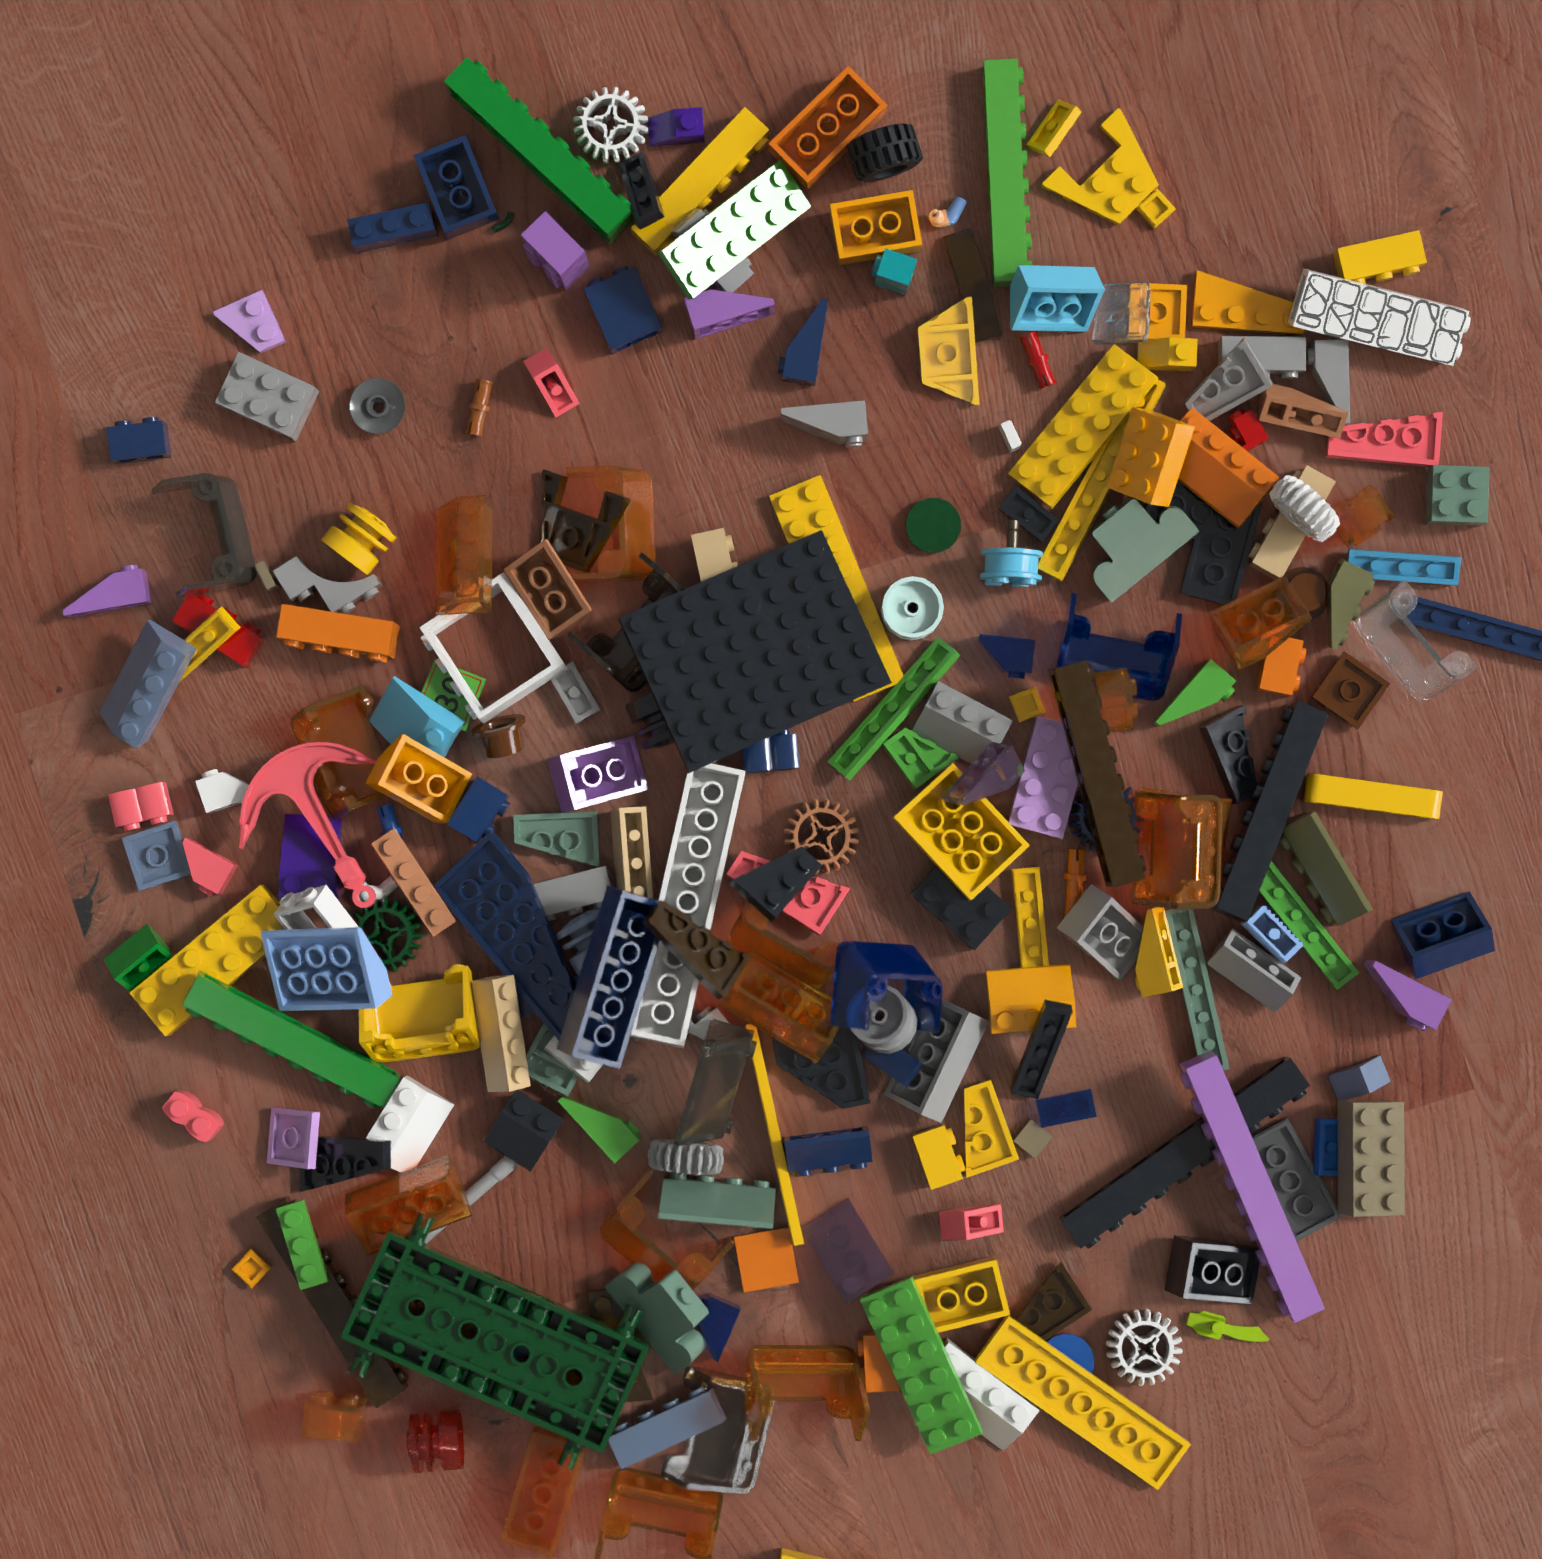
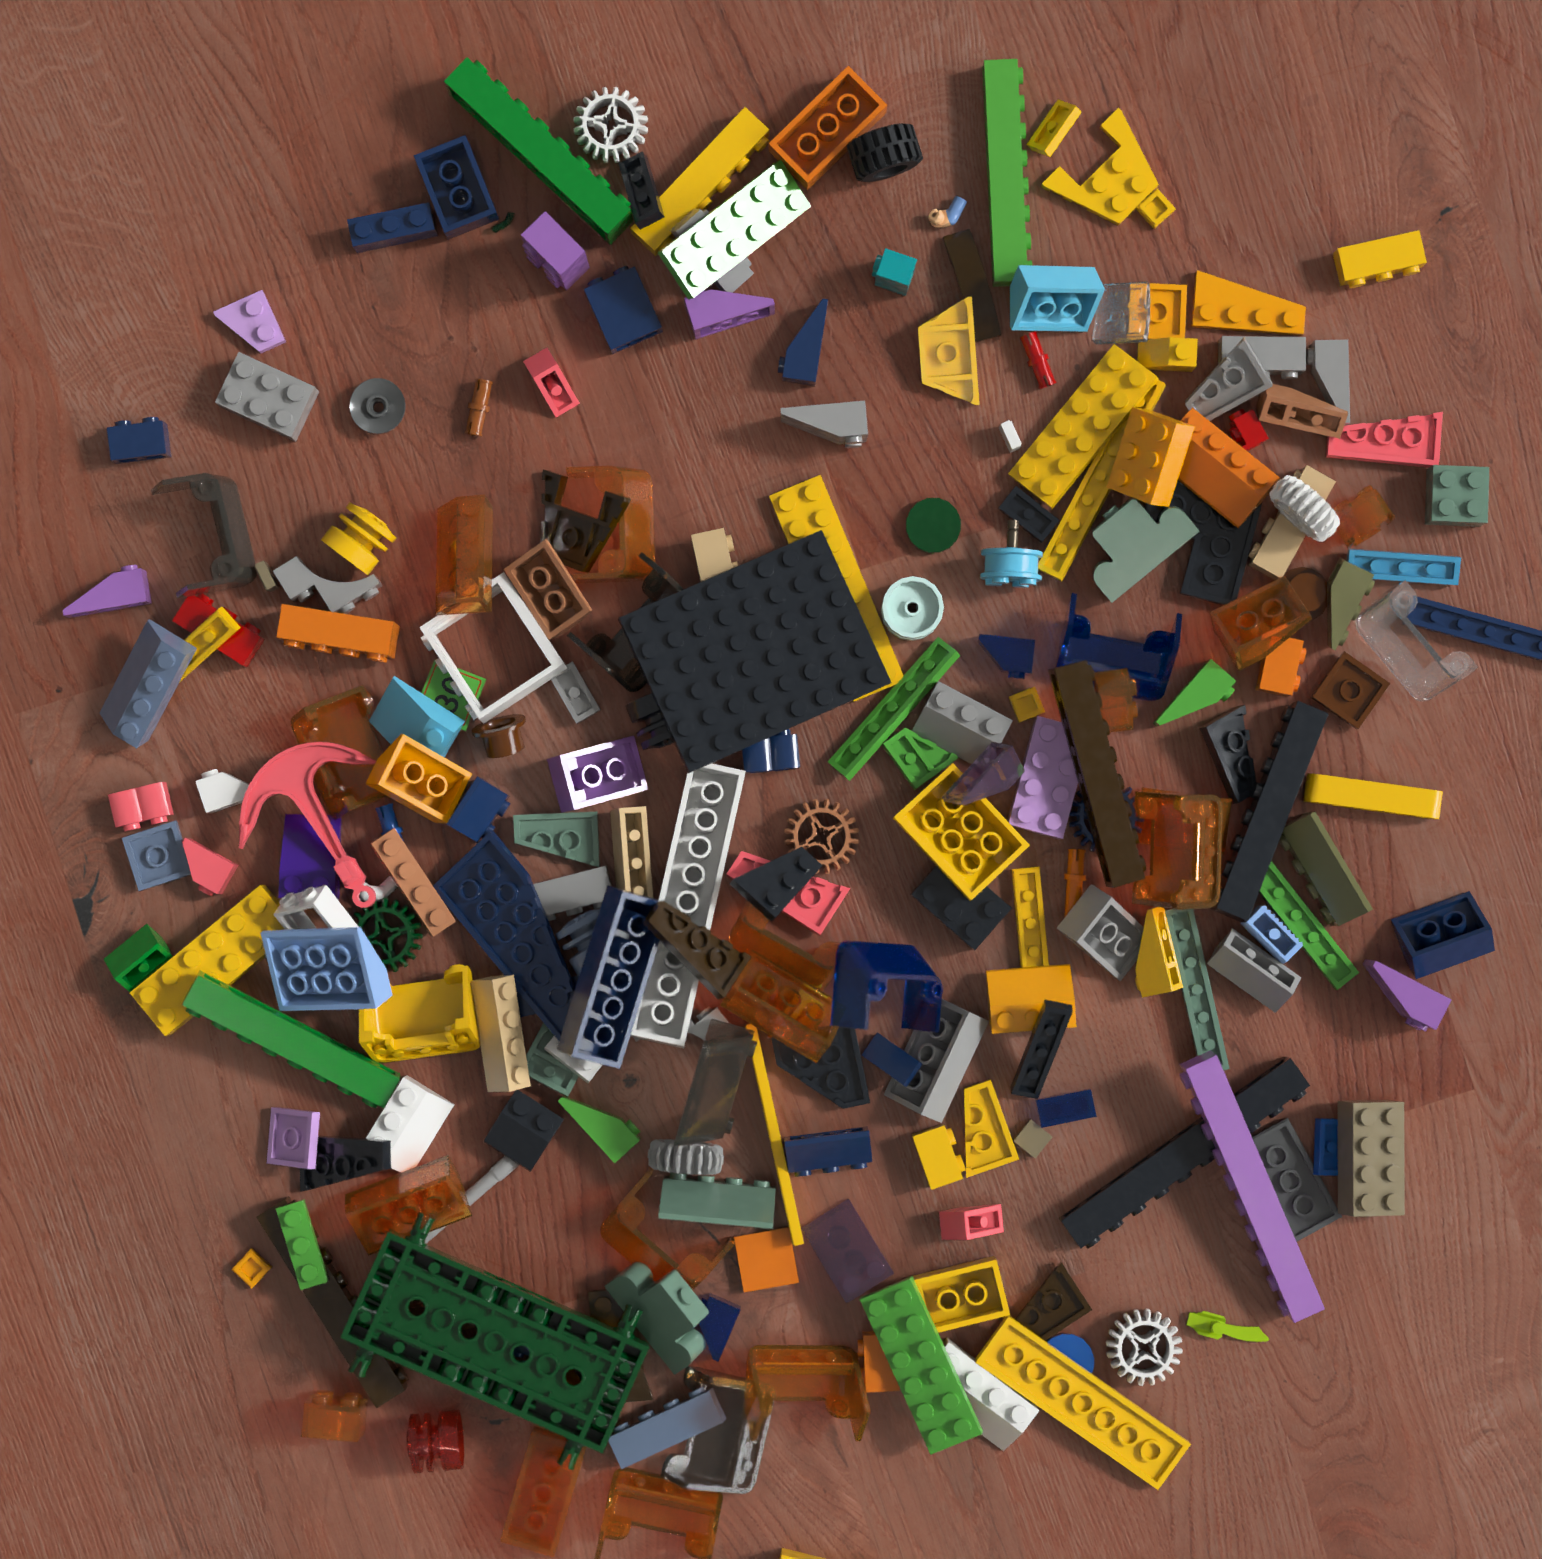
(198, 1120): coral brick -> none
(676, 127): dark purple slope -> none
(871, 224): light orange brick -> none
(890, 1023): light grey wheel -> none
(1212, 1270): black slope -> none
(1359, 1079): sand blue slope -> none
(1379, 317): white brick -> none

